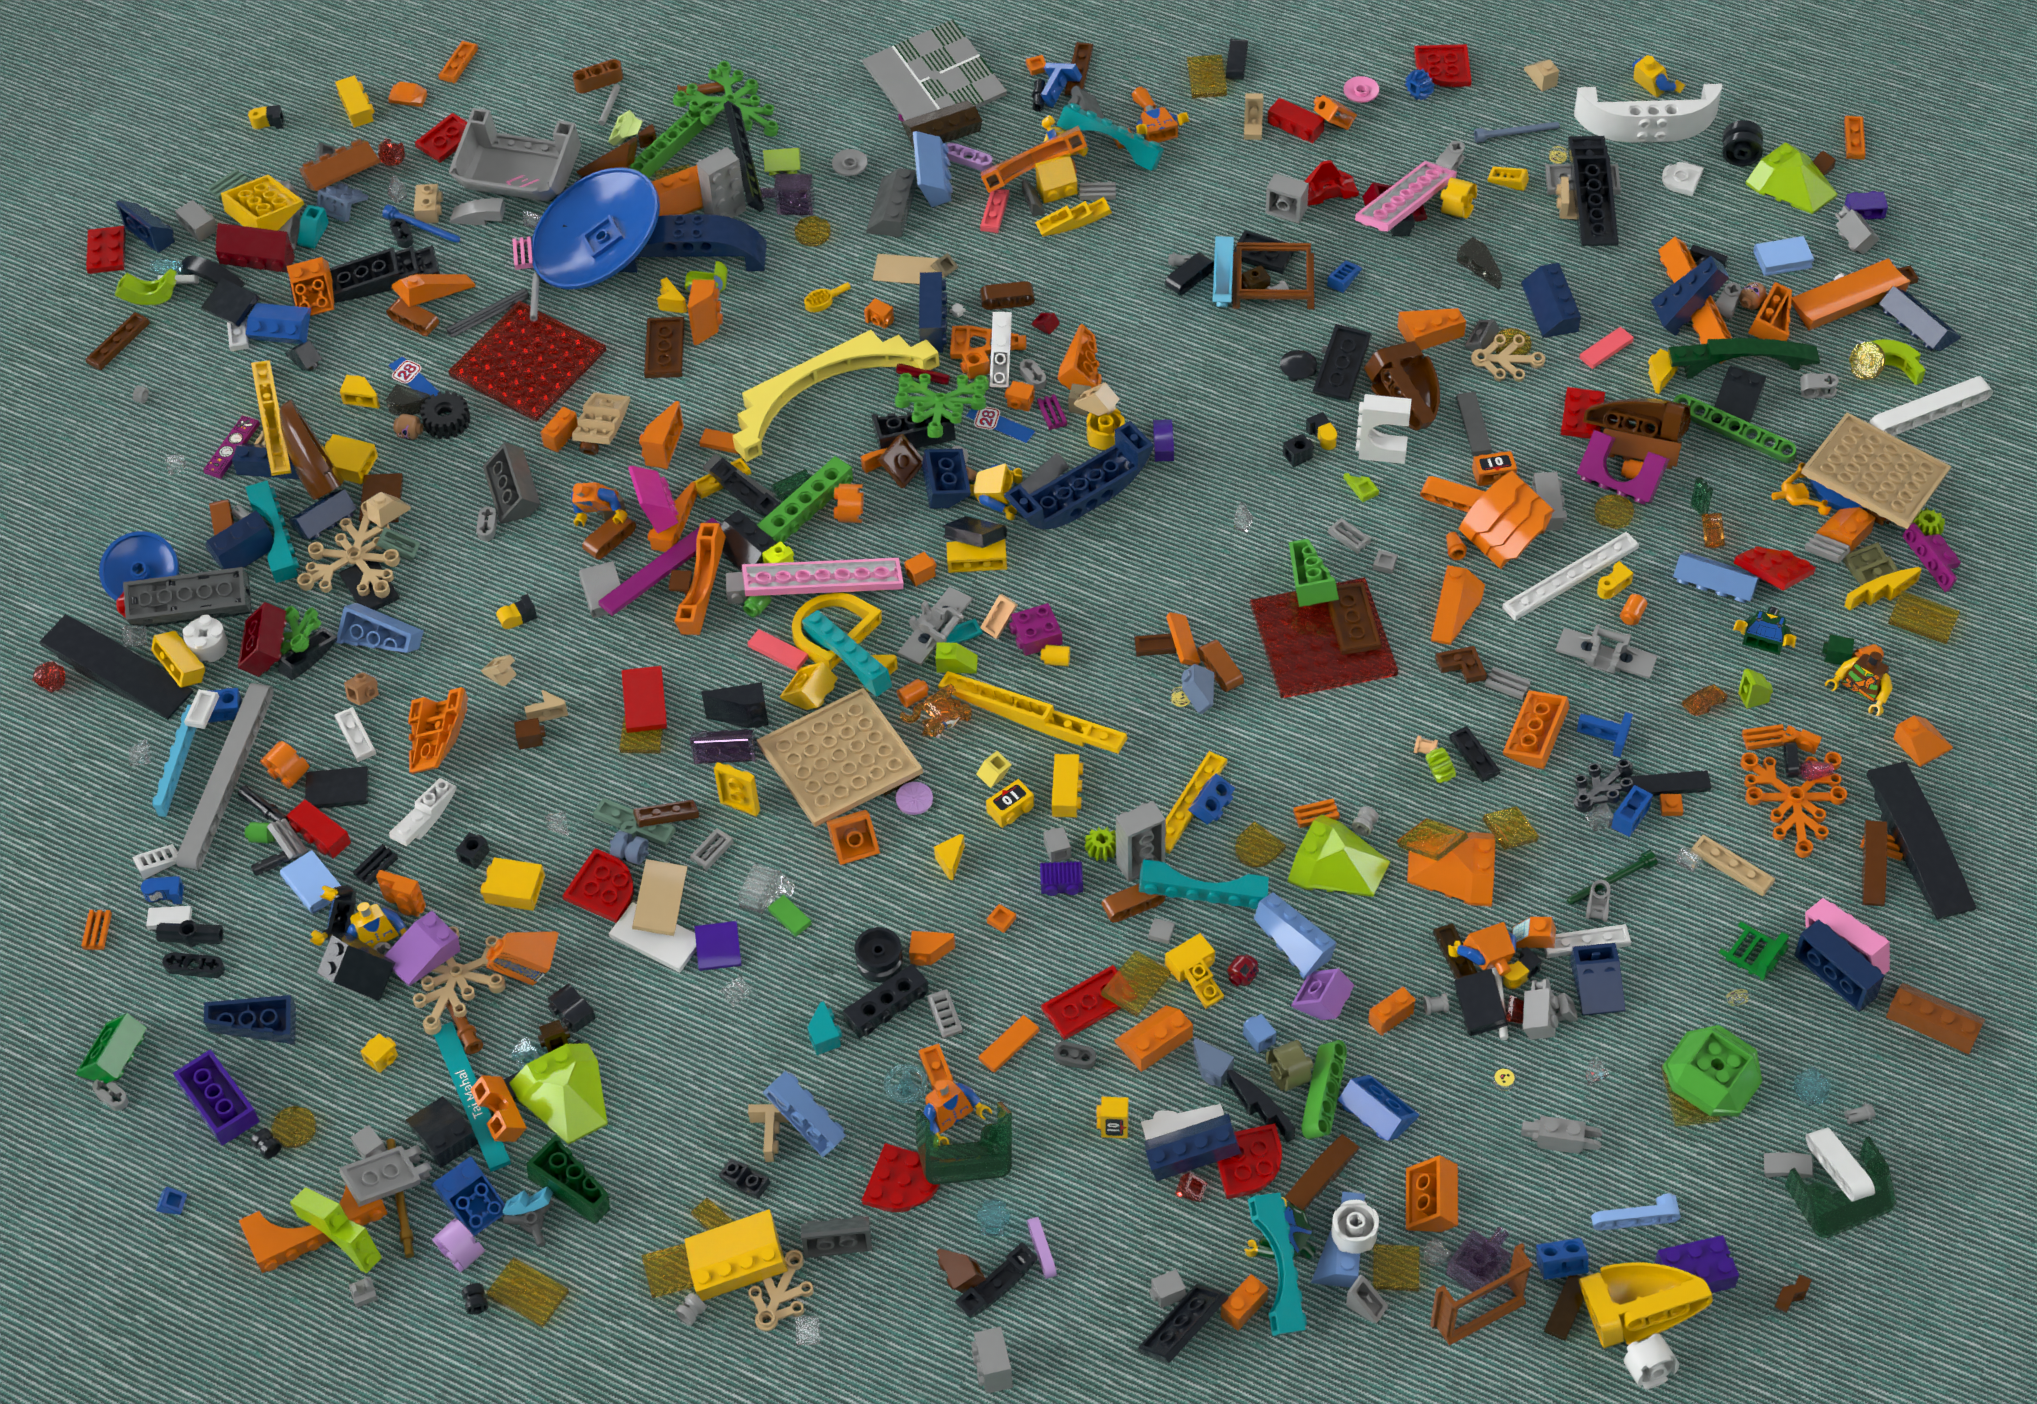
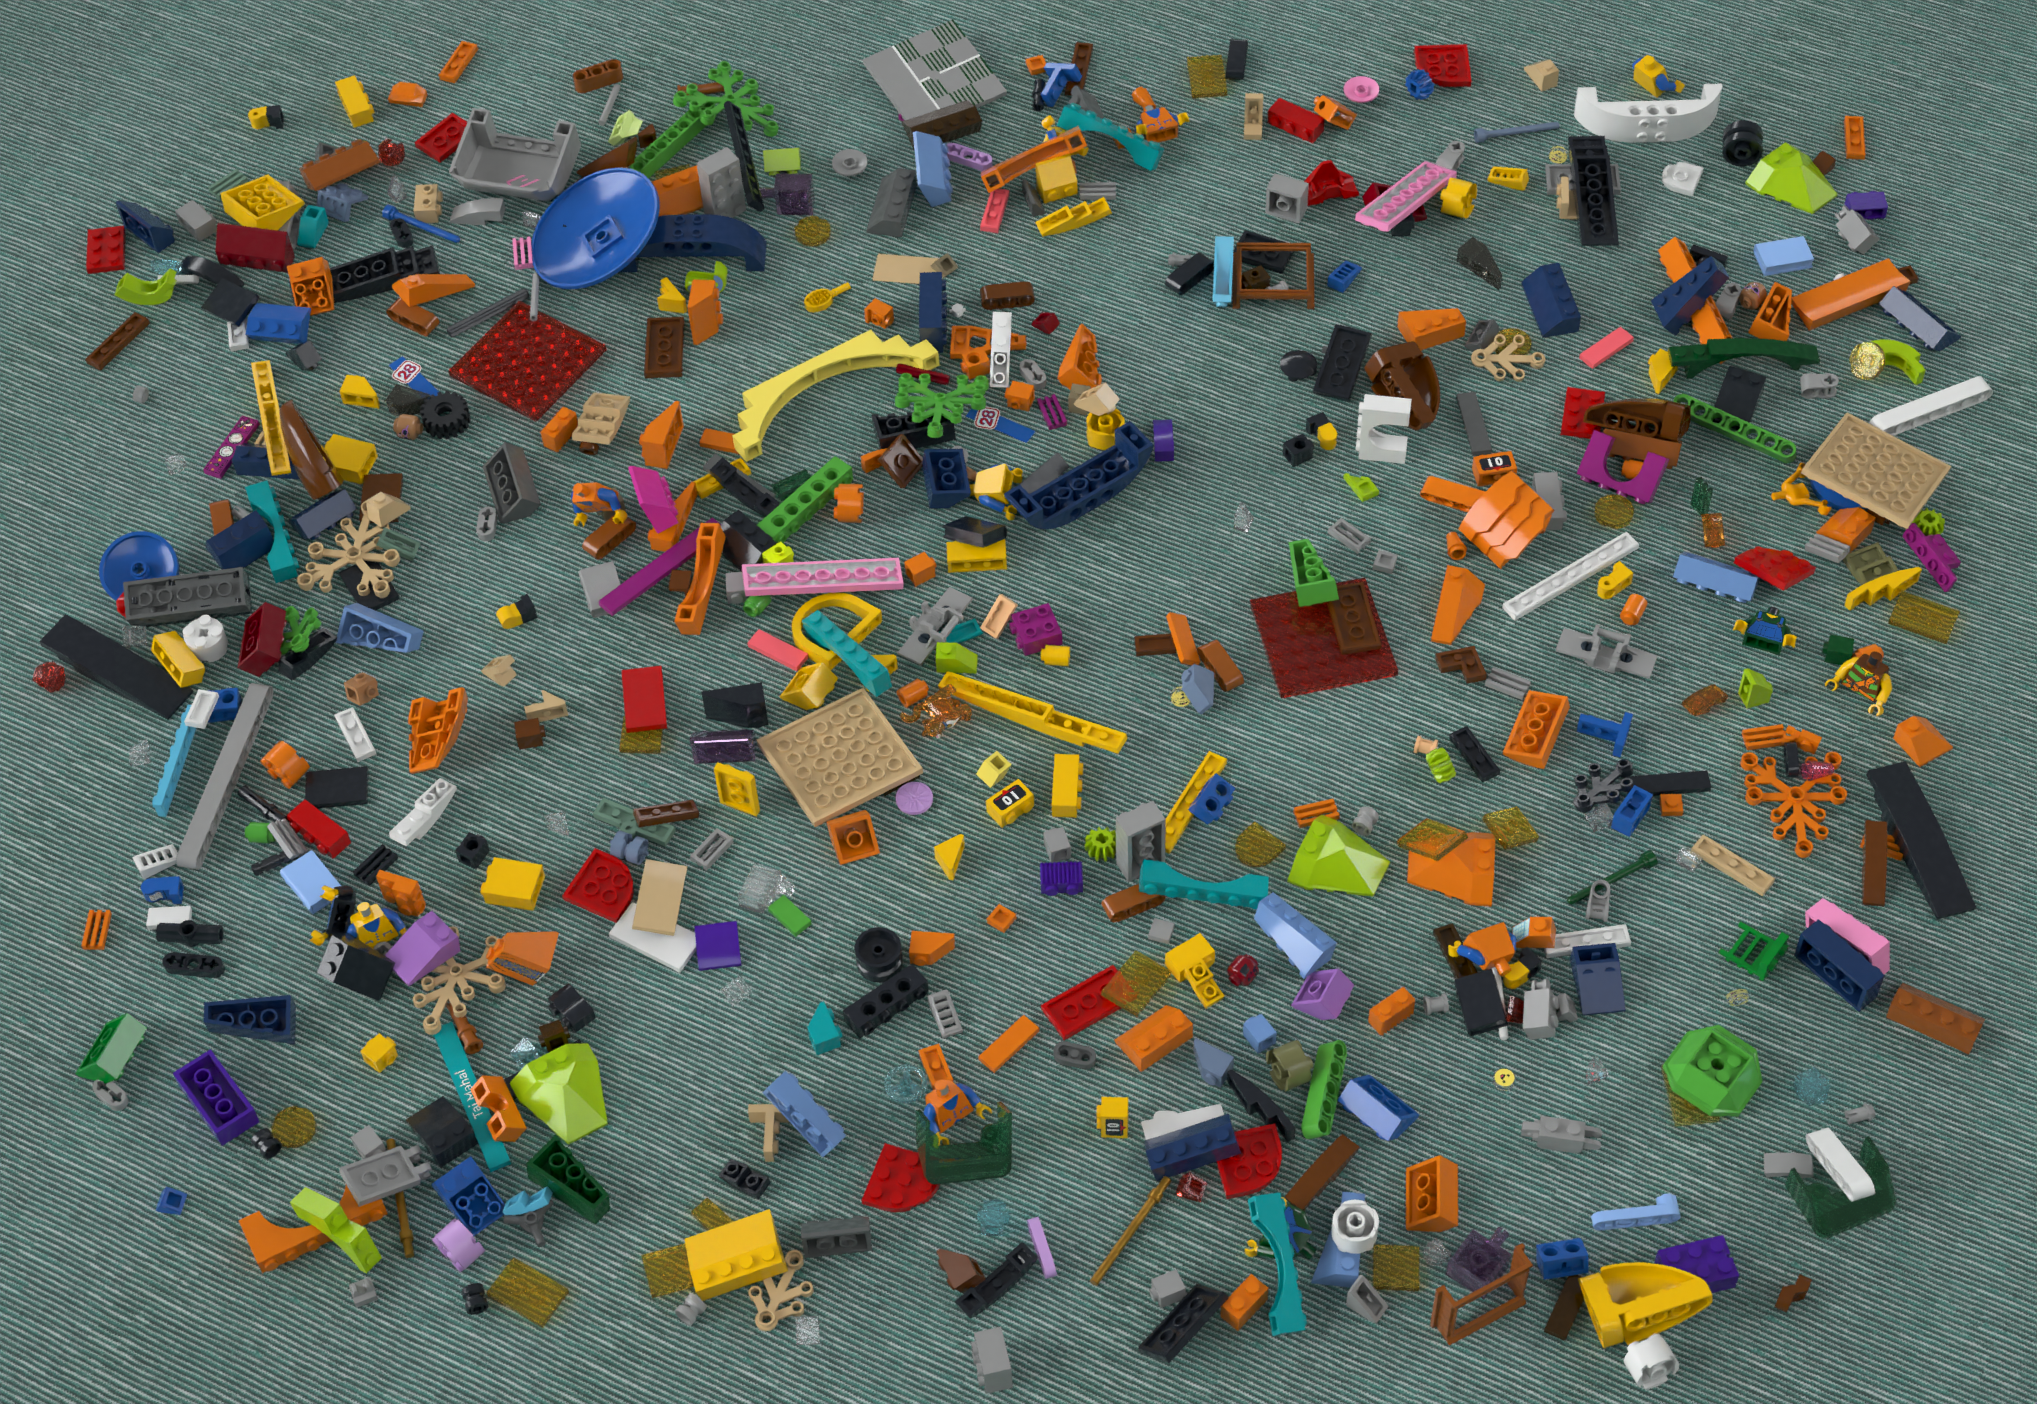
(1154, 1197): none -> pearl gold bar

